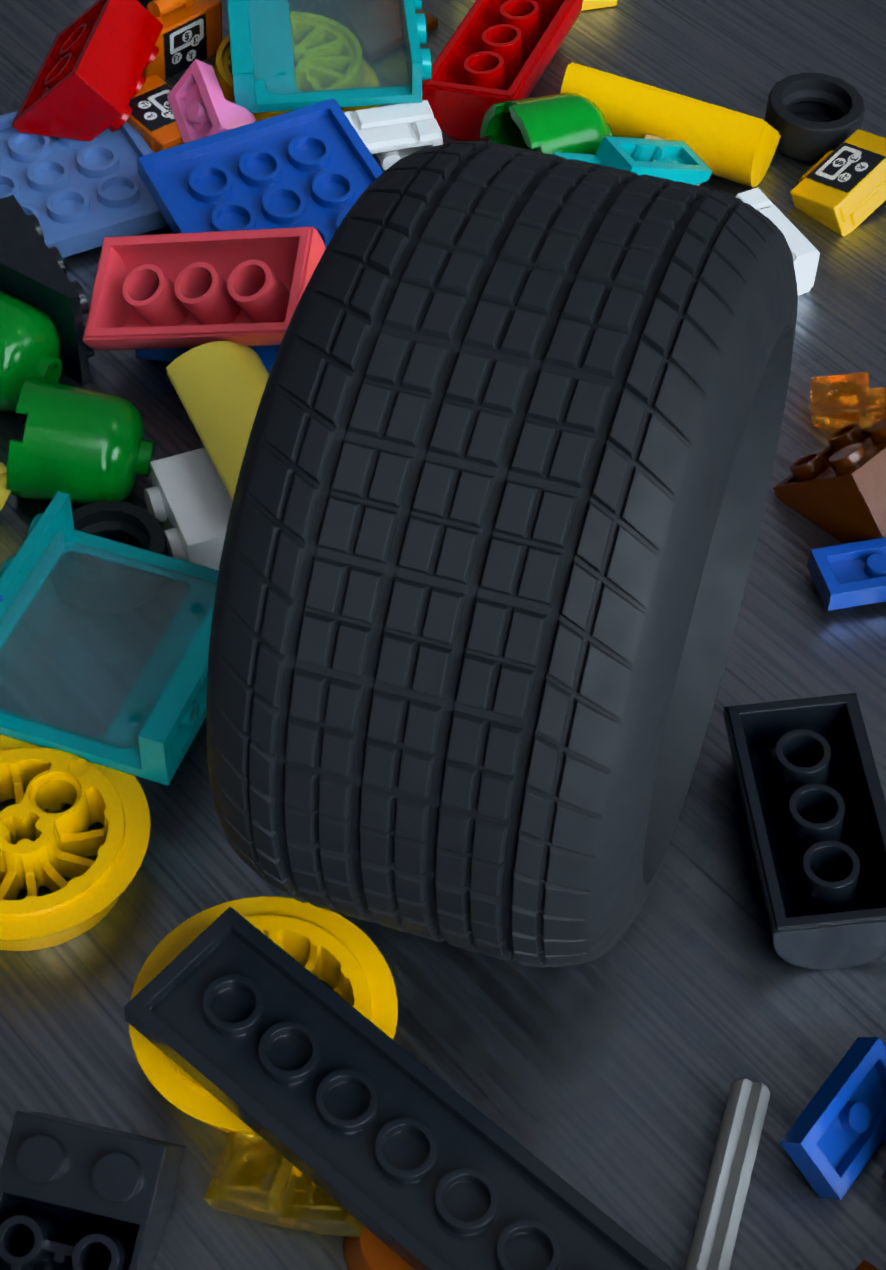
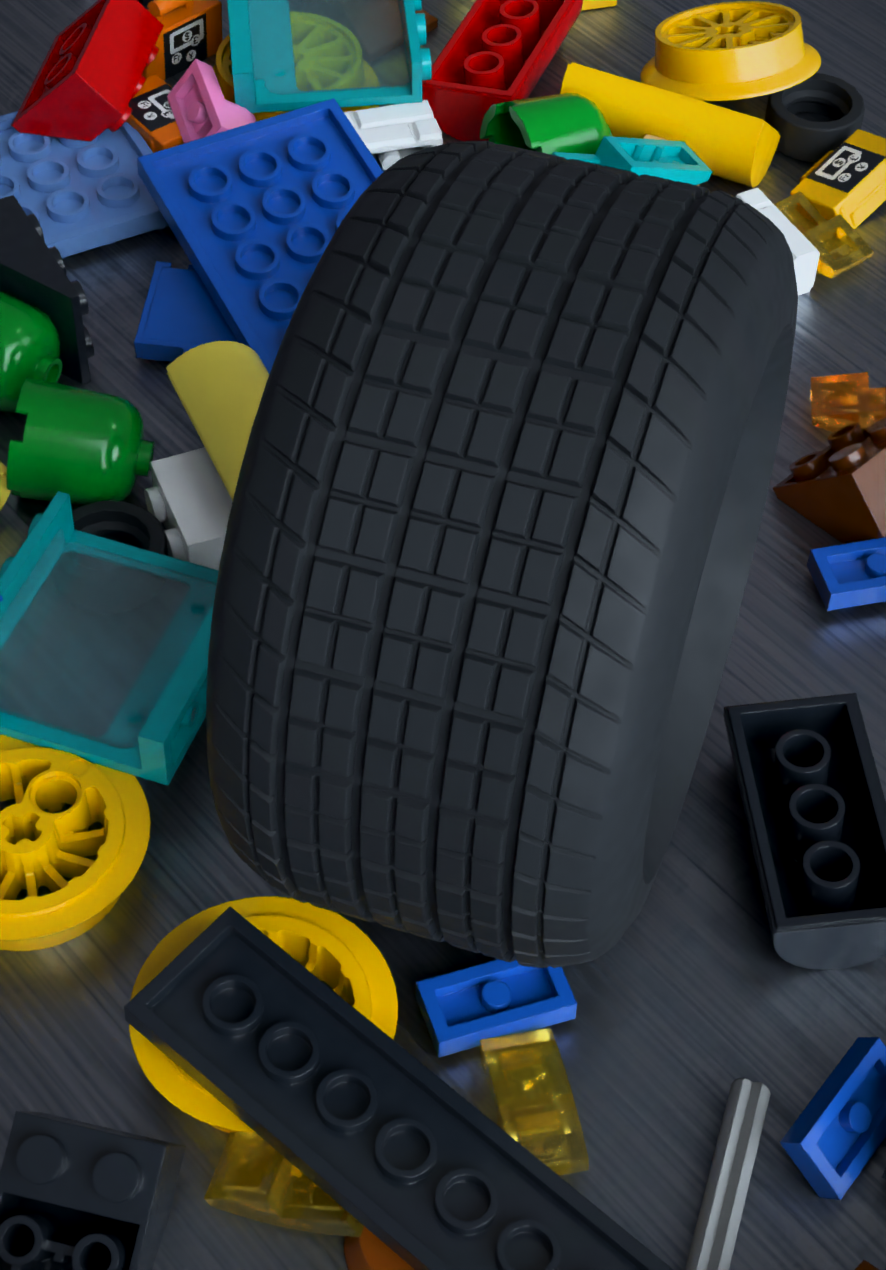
(199, 288): coral brick -> none
(492, 1003): none -> blue plate
(535, 1098): none -> clear yellow slope
(730, 51): none -> yellow piece
(834, 239): none -> clear yellow slope

